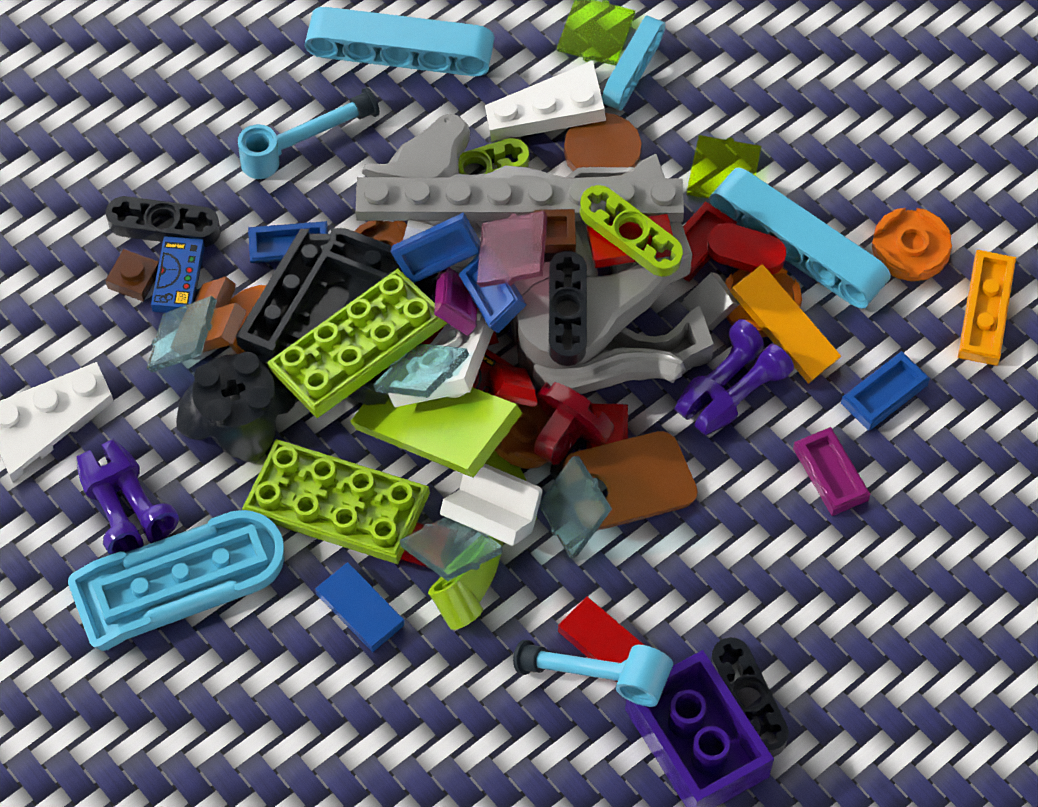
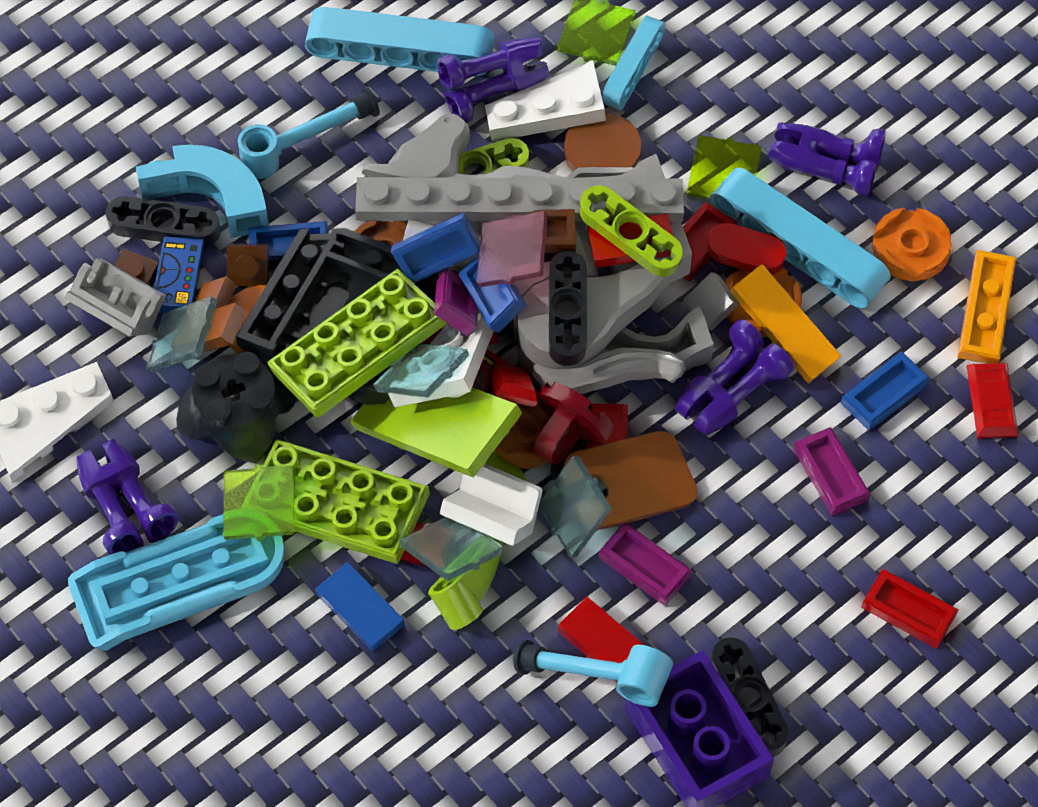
(116, 297): none -> light grey hinge
(212, 174): none -> medium azure arch
(248, 264): none -> reddish brown plate
(258, 502): none -> clear neon green piece
(514, 76): none -> dark purple piece
(644, 563): none -> magenta tile
(828, 155): none -> dark purple piece
(909, 608): none -> red tile
(992, 400): none -> red tile

